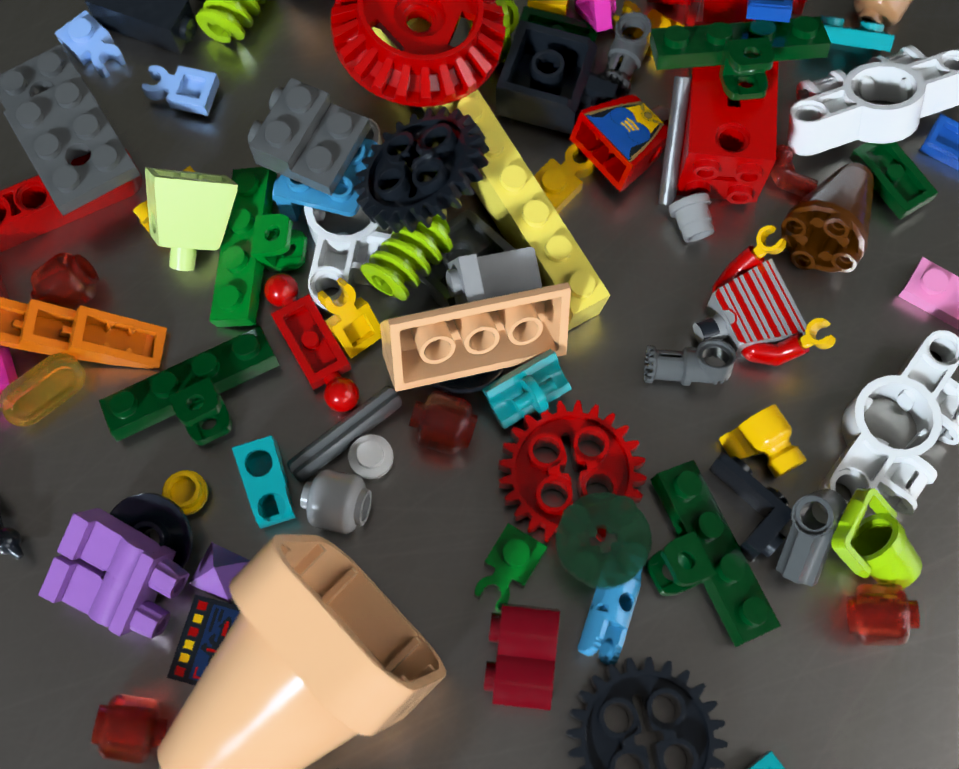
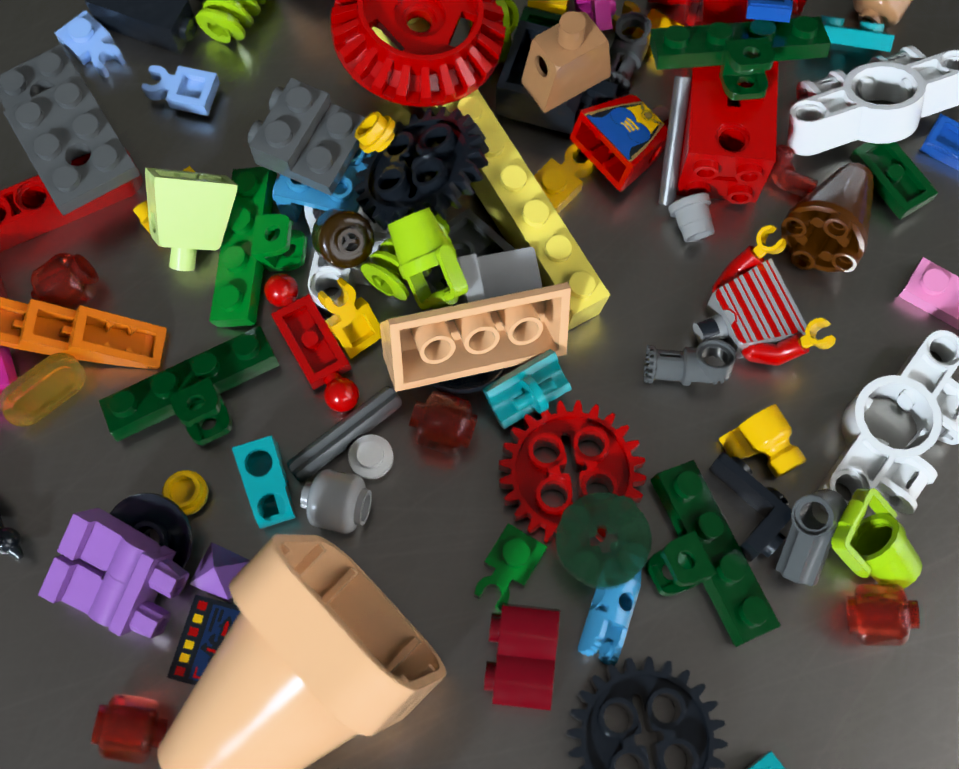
(347, 225): none -> dark brown head
(375, 132): none -> yellow plate
(421, 246): none -> lime piece
(566, 60): none -> medium nougat torso

